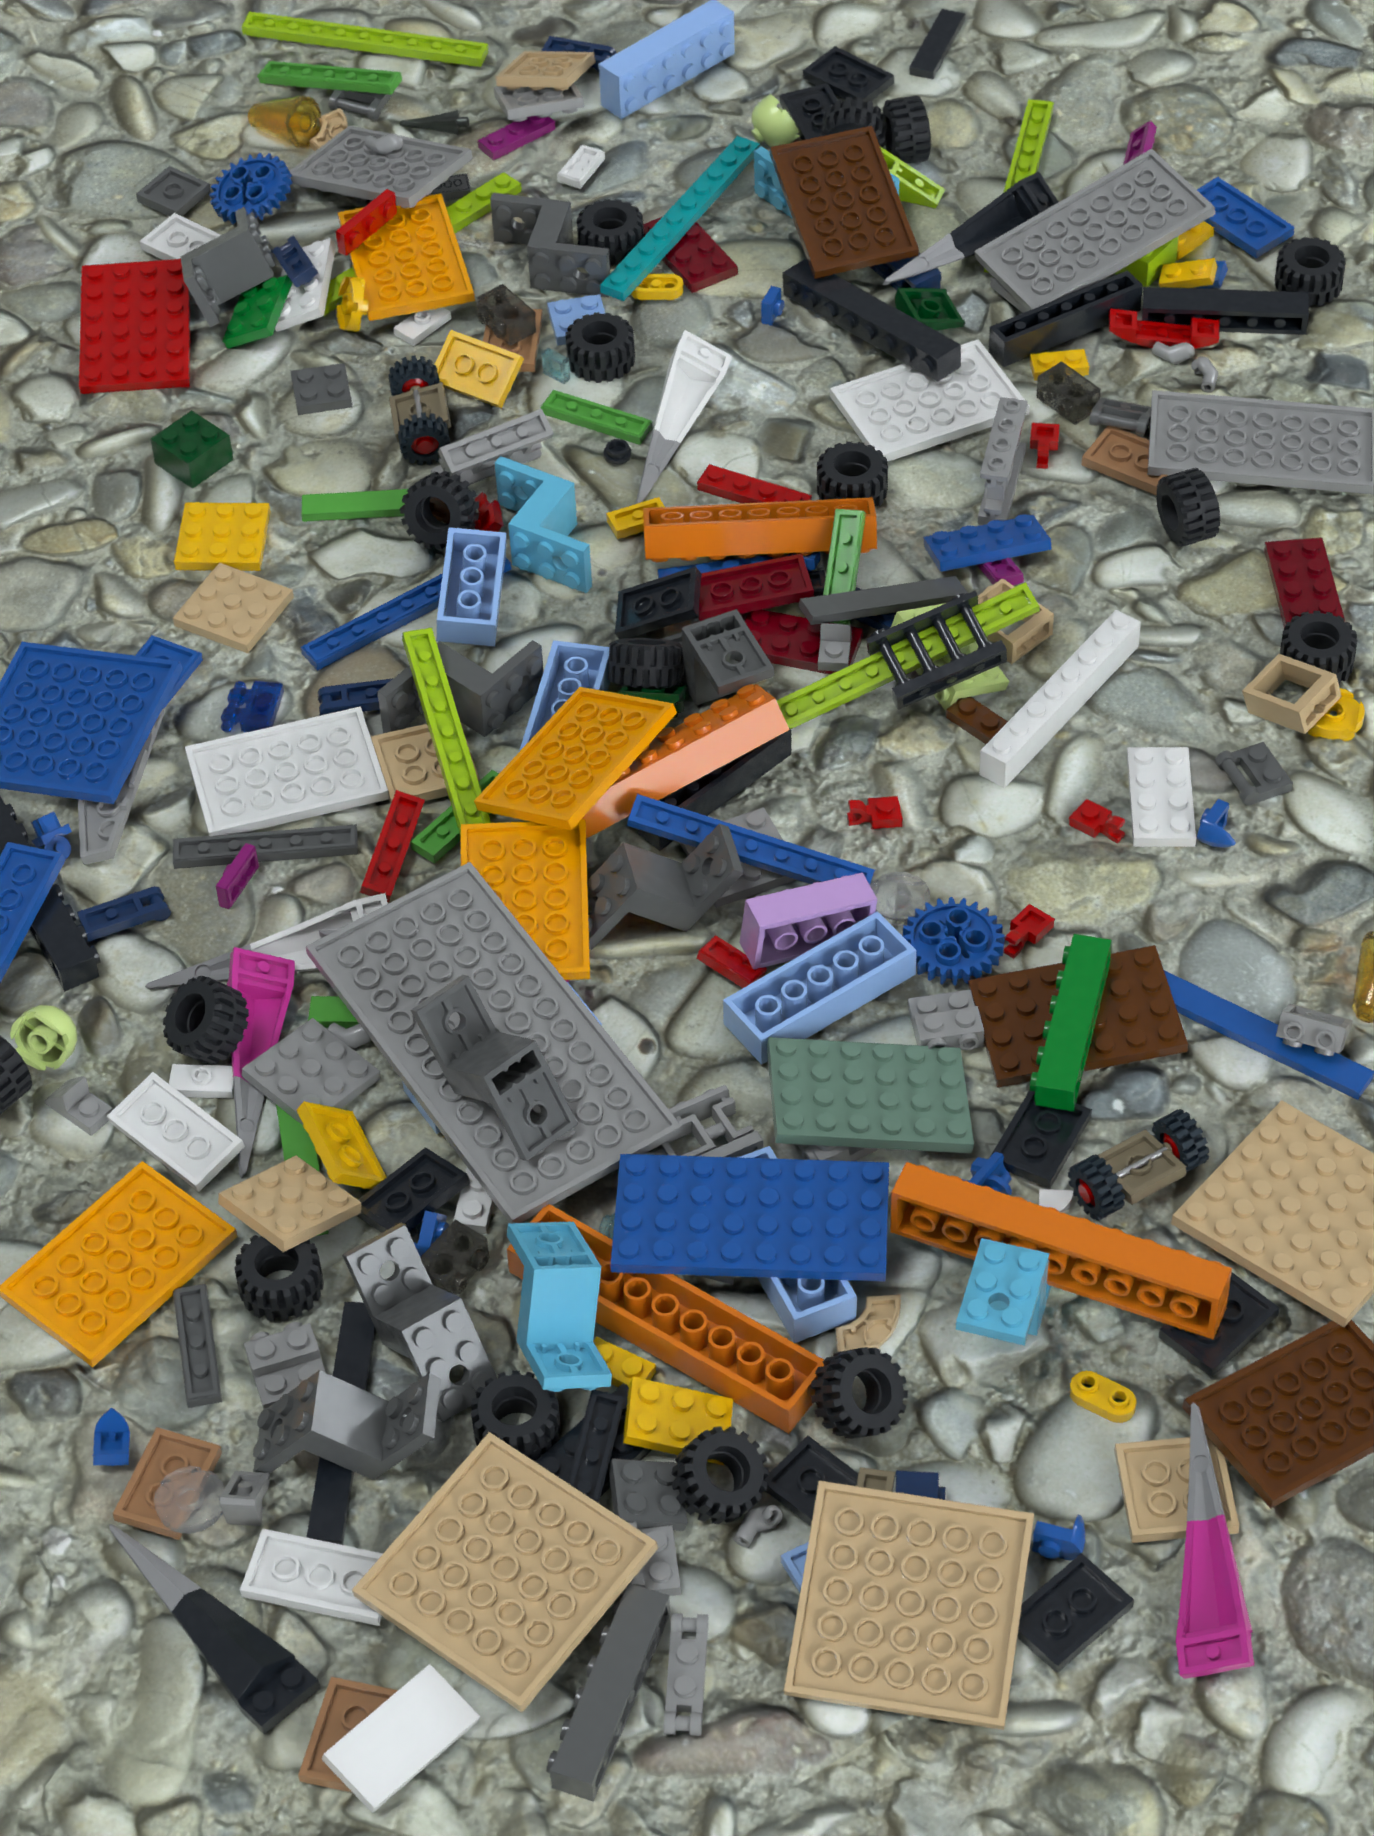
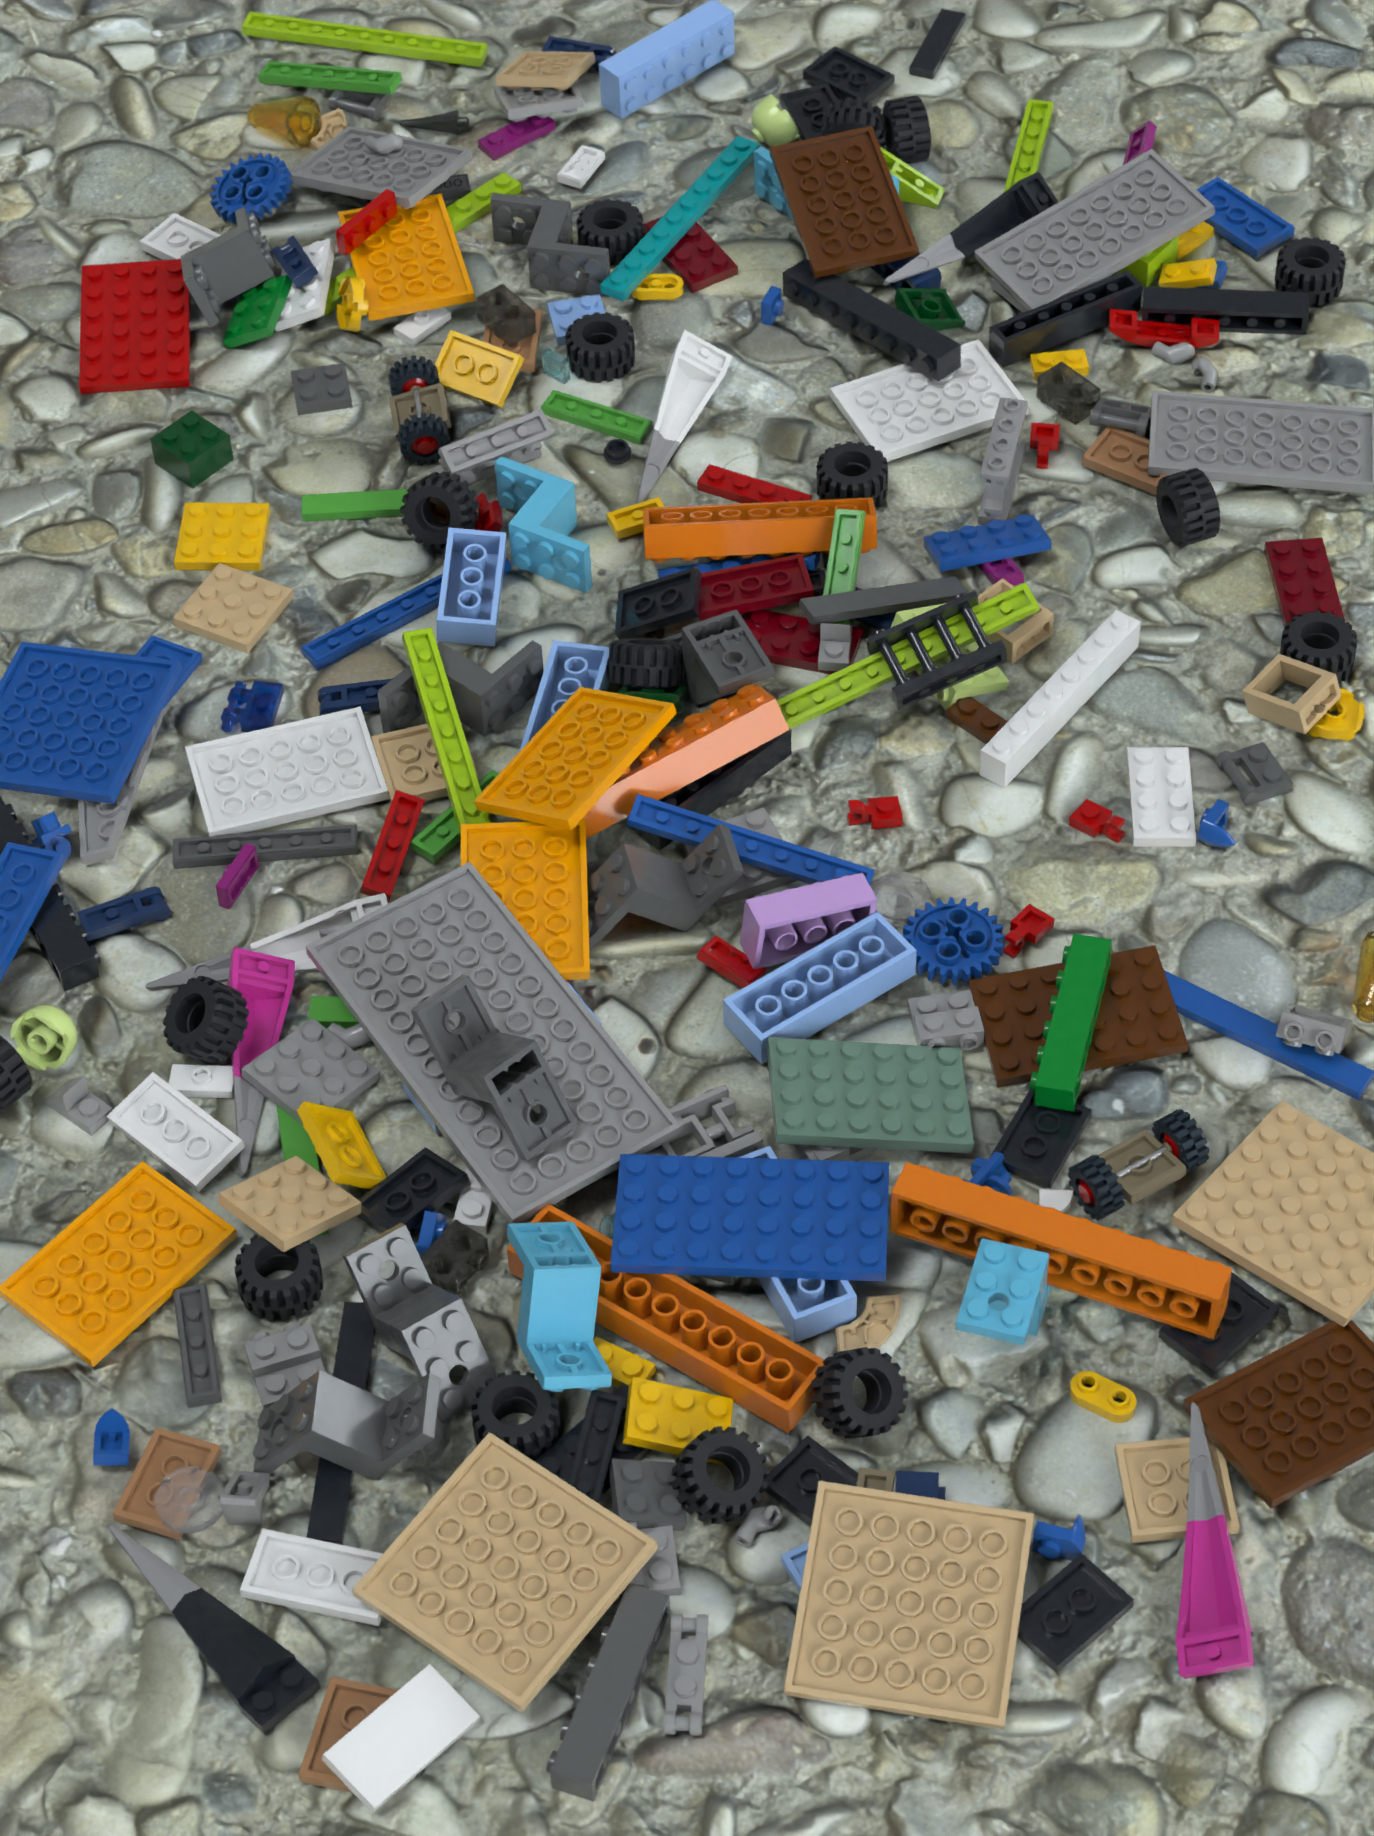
(173, 192): dark grey plate -> none

